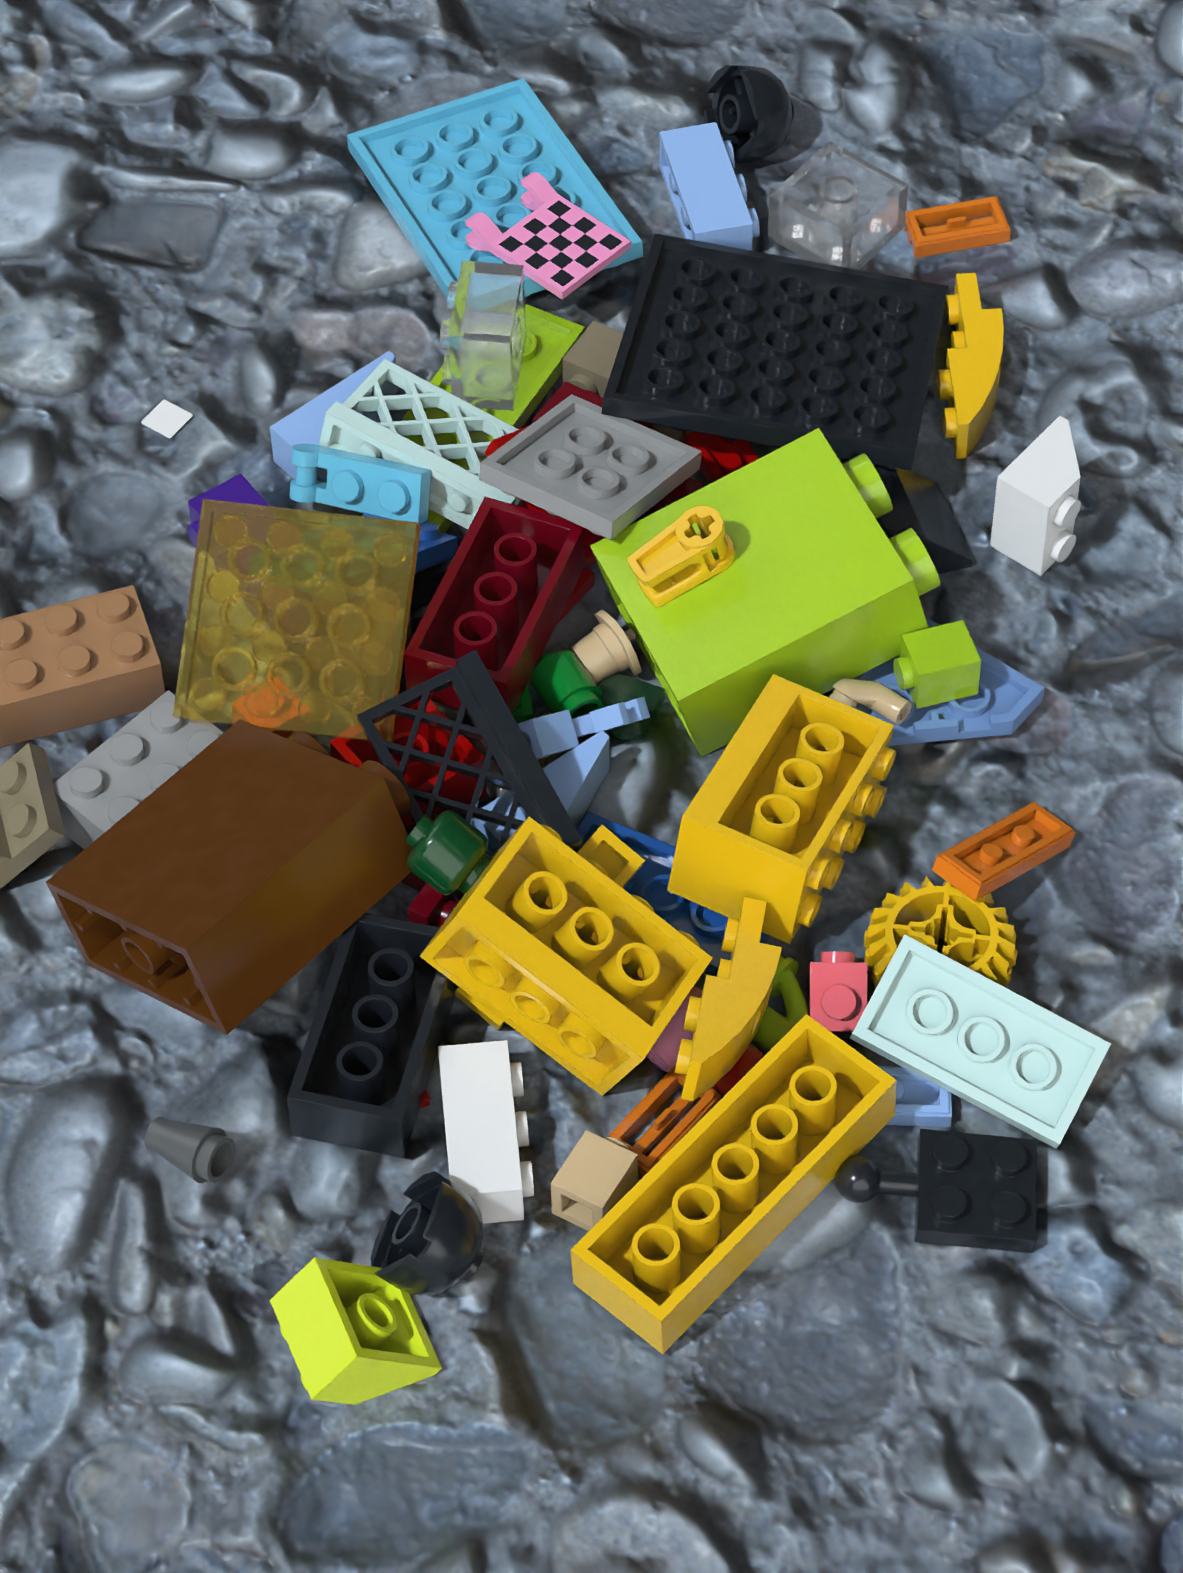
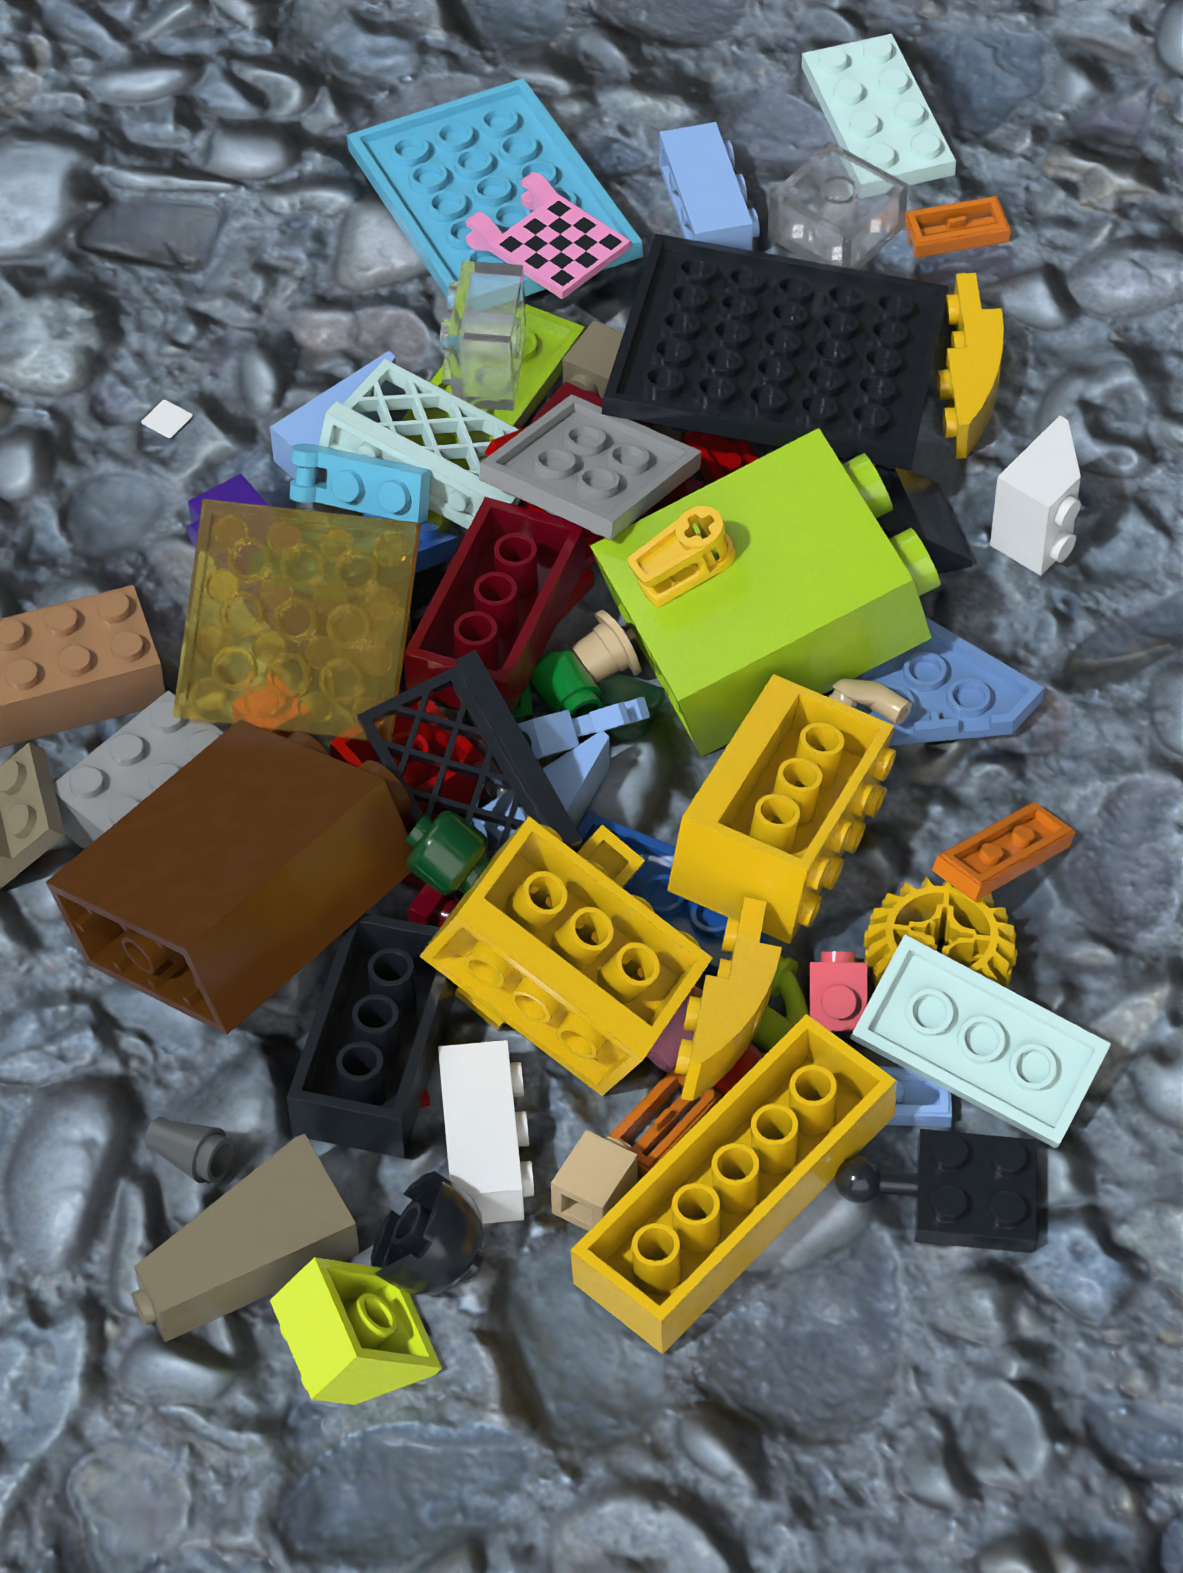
(246, 1243): none -> dark tan slope
(750, 110): black cylinder -> none
(879, 109): none -> light aqua plate
(938, 664): lime brick -> none

